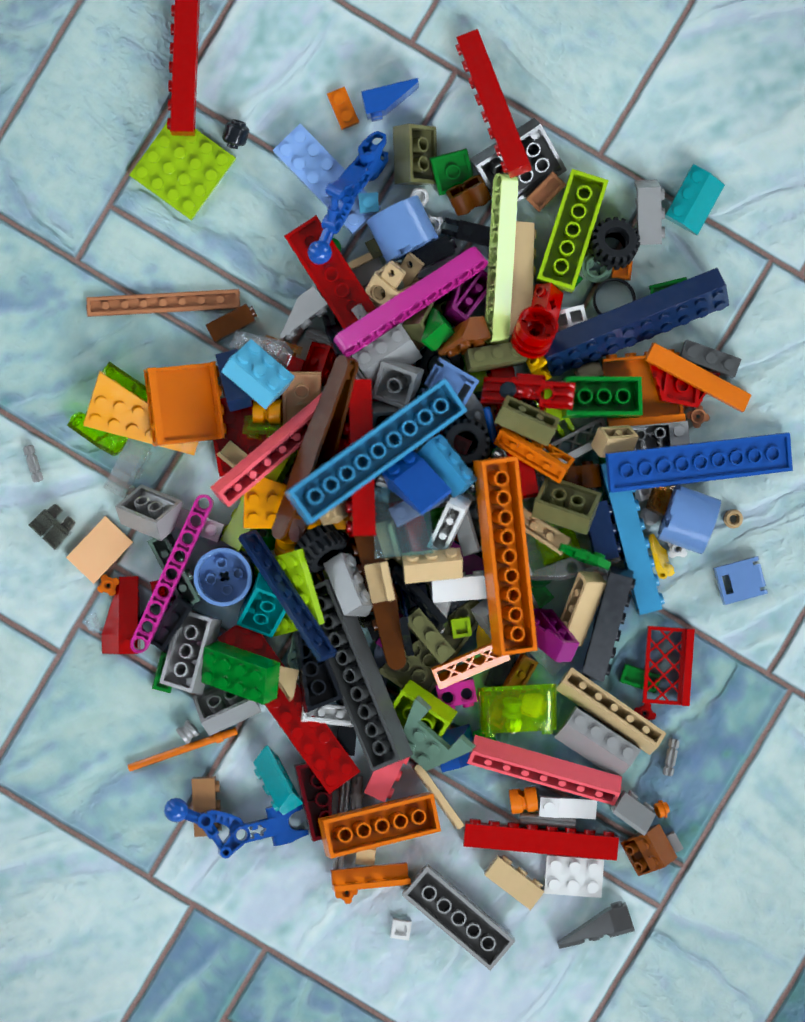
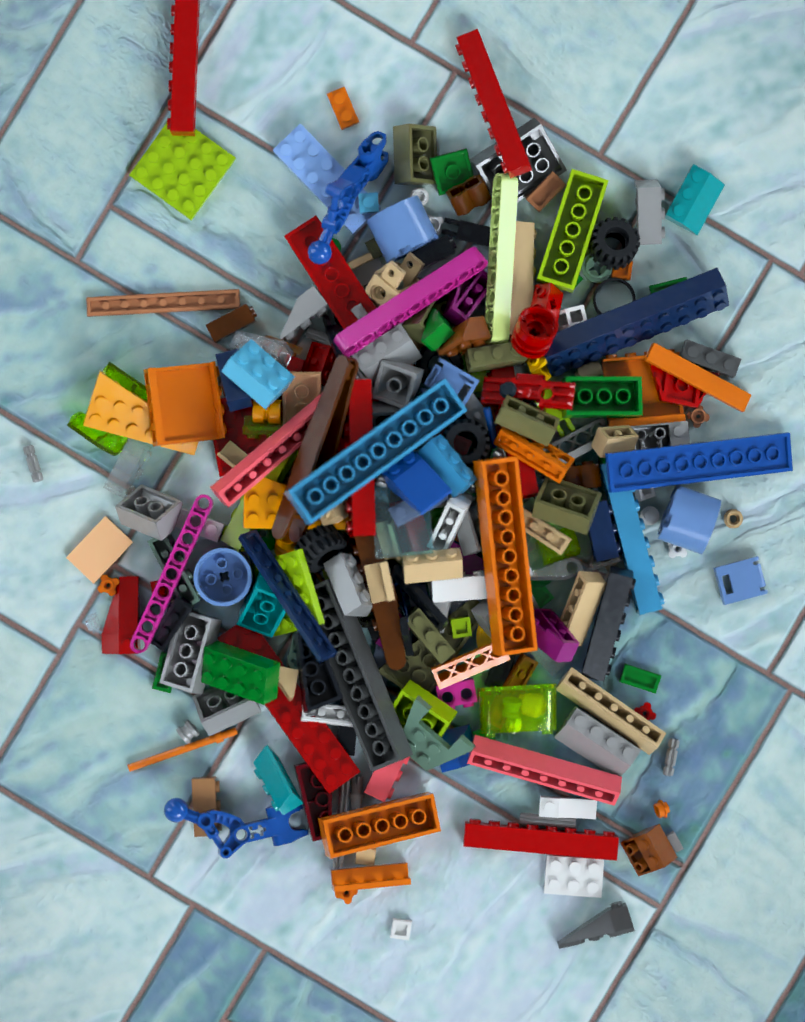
(59, 532): clear smoke hips -> none
(235, 133): black head -> none
(382, 100): blue slope -> none
(438, 796): tan tile -> none
(458, 916): light grey brick -> none
(514, 881): tan brick -> none
(523, 800): orange wheel -> none
(585, 556): green wing -> none
(634, 812): light grey slope -> none
(659, 499): clear orange plate -> none
(660, 558): yellow arm -> none
(685, 666): red fence -> none

